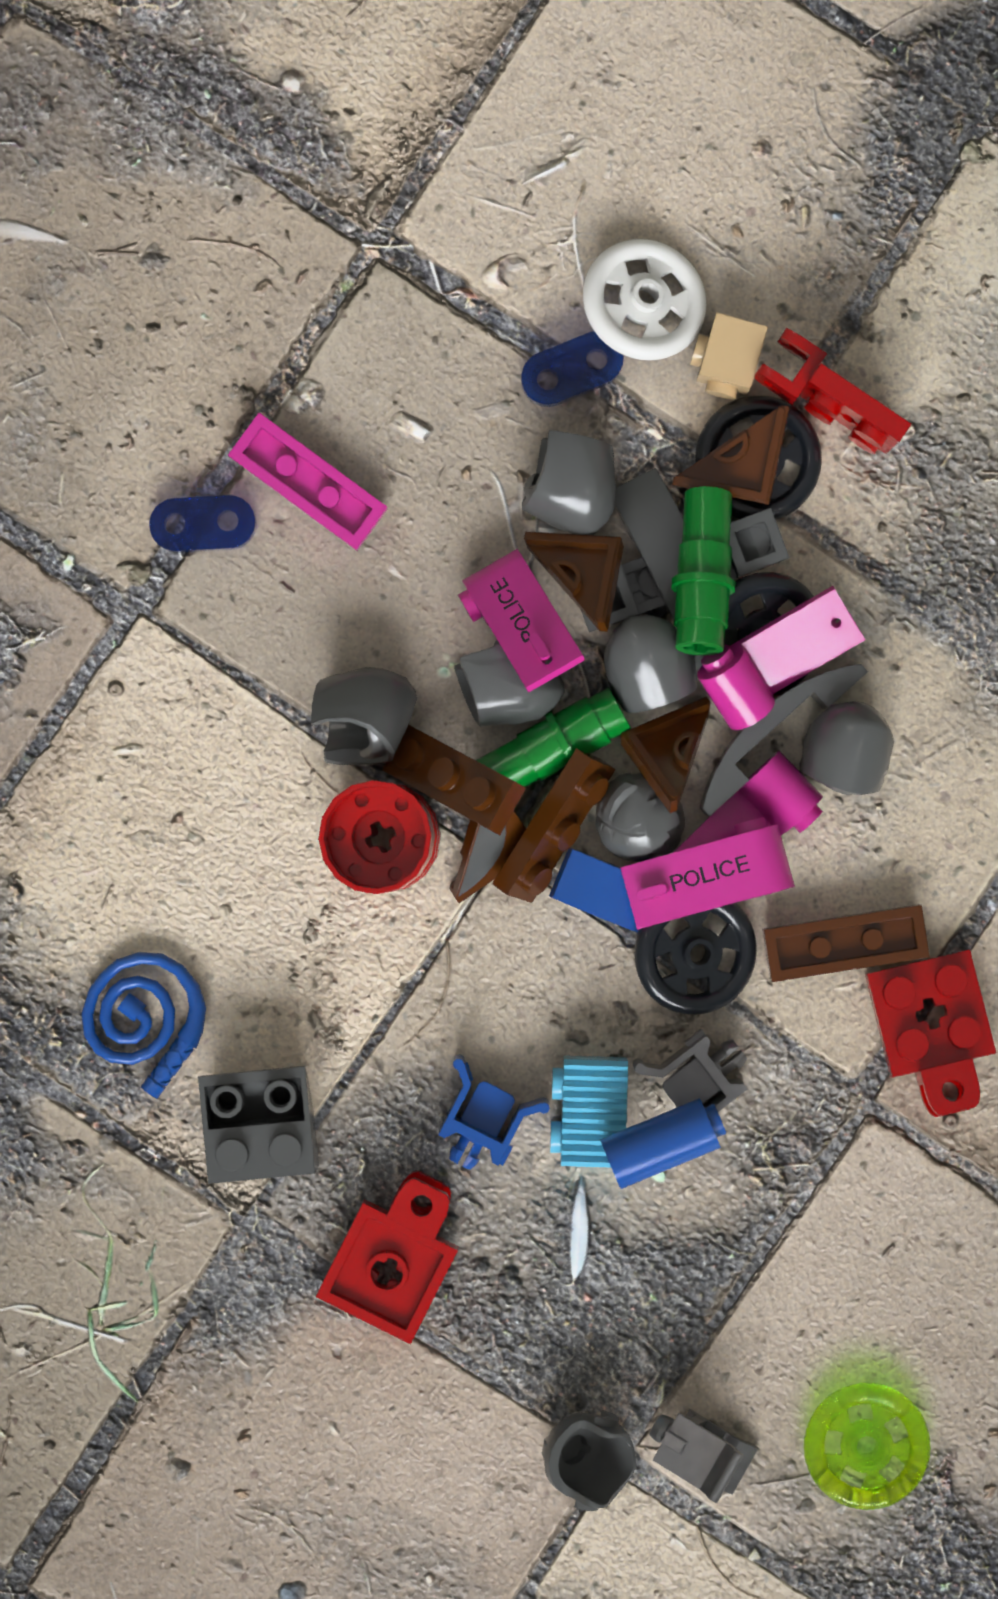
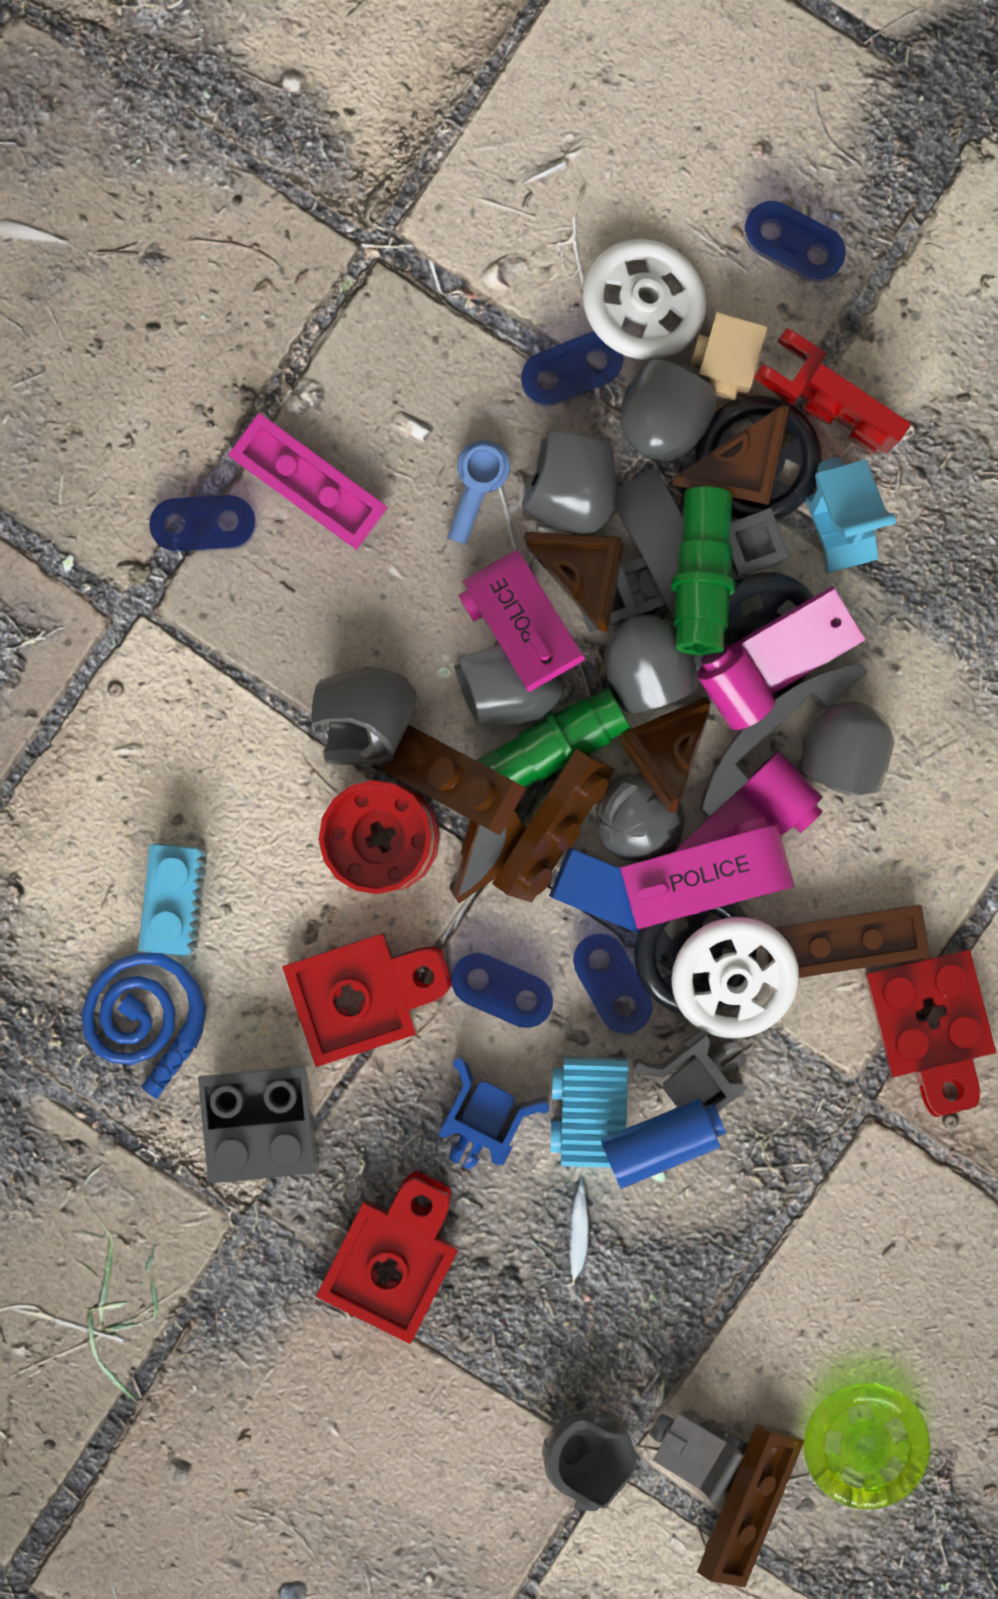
(172, 899): none -> medium azure brick
(388, 988): none -> red plate
(482, 469): none -> medium blue plate
(500, 992): none -> clear blue plate
(612, 982): none -> clear blue plate
(666, 410): none -> dark grey piece
(746, 936): none -> white plate
(750, 1506): none -> reddish brown plate
(796, 237): none -> clear blue plate
(847, 513): none -> medium azure piece

